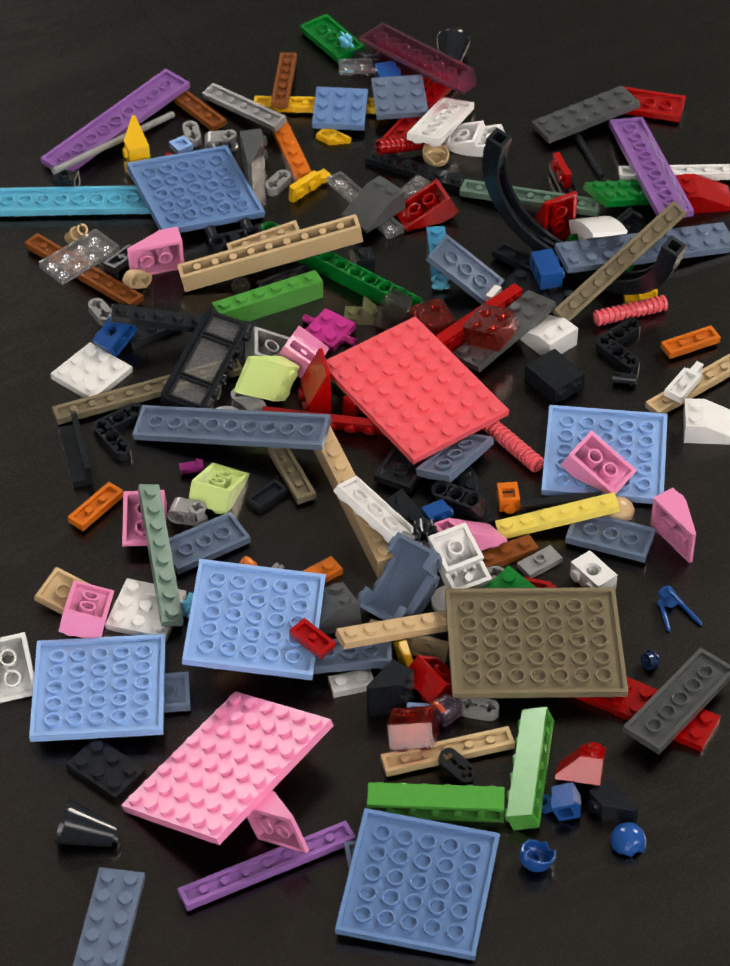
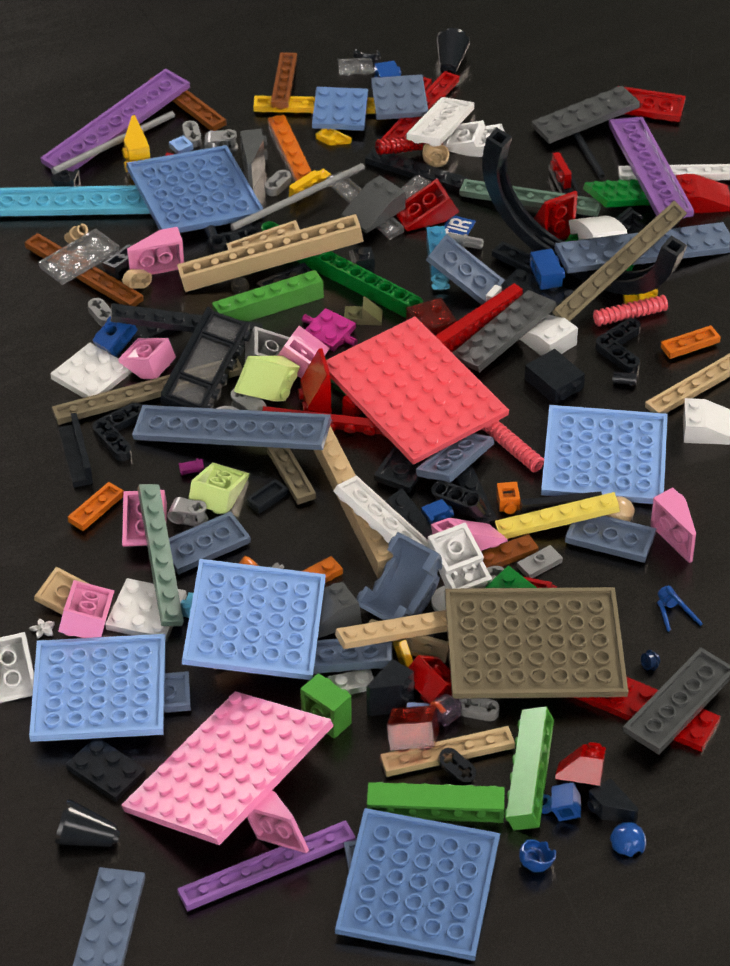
(43, 628): none -> white plant
(148, 357): none -> bright pink slope
(244, 107): light grey plate -> none
(296, 197): none -> light grey piece
(312, 638): red plate -> none
(325, 33): green plate -> none
(327, 700): none -> bright green brick
(345, 40): medium azure plate -> none
(392, 310): clear smoke brick -> none
(420, 57): clear pink slope -> none
(423, 529): black gear -> none
(459, 225): none -> blue sticker
(467, 241): none -> light grey axle
(490, 327): clear red brick -> none
(592, 572): white brick -> none
(598, 465): bright pink slope -> none
(684, 383): white hinge -> none

